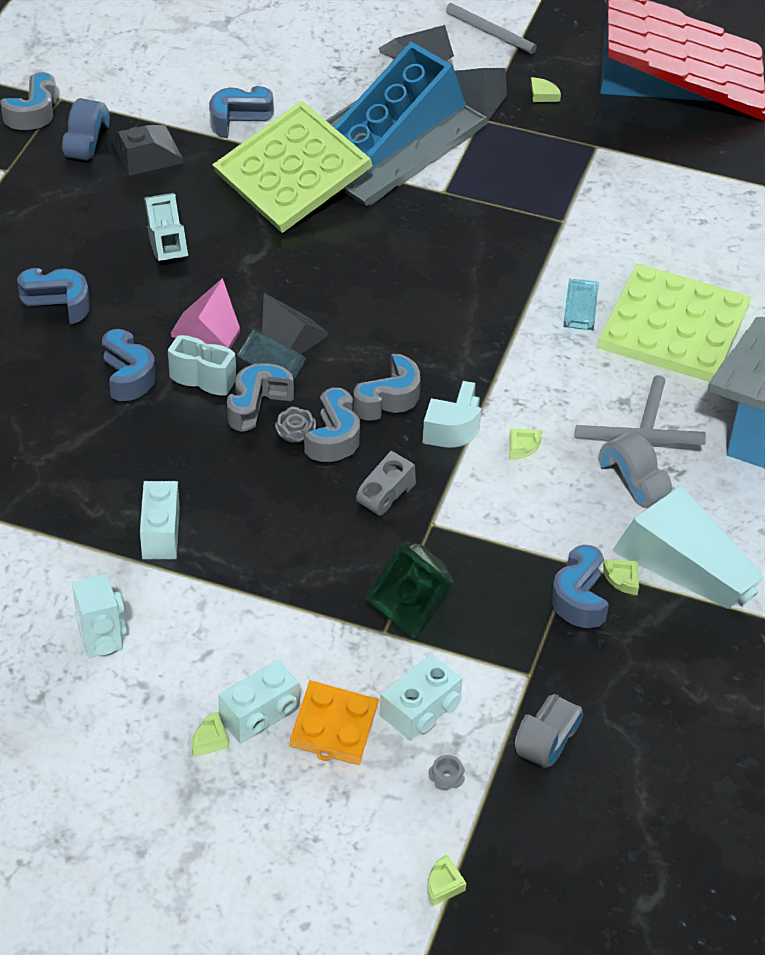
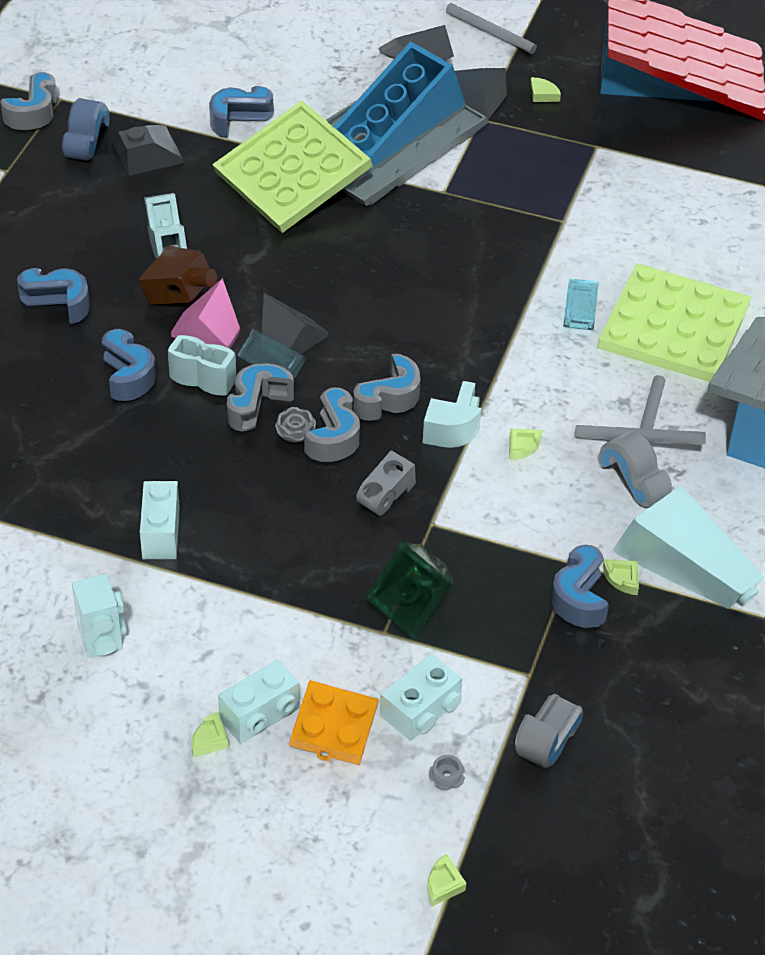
(176, 276): none -> reddish brown torso

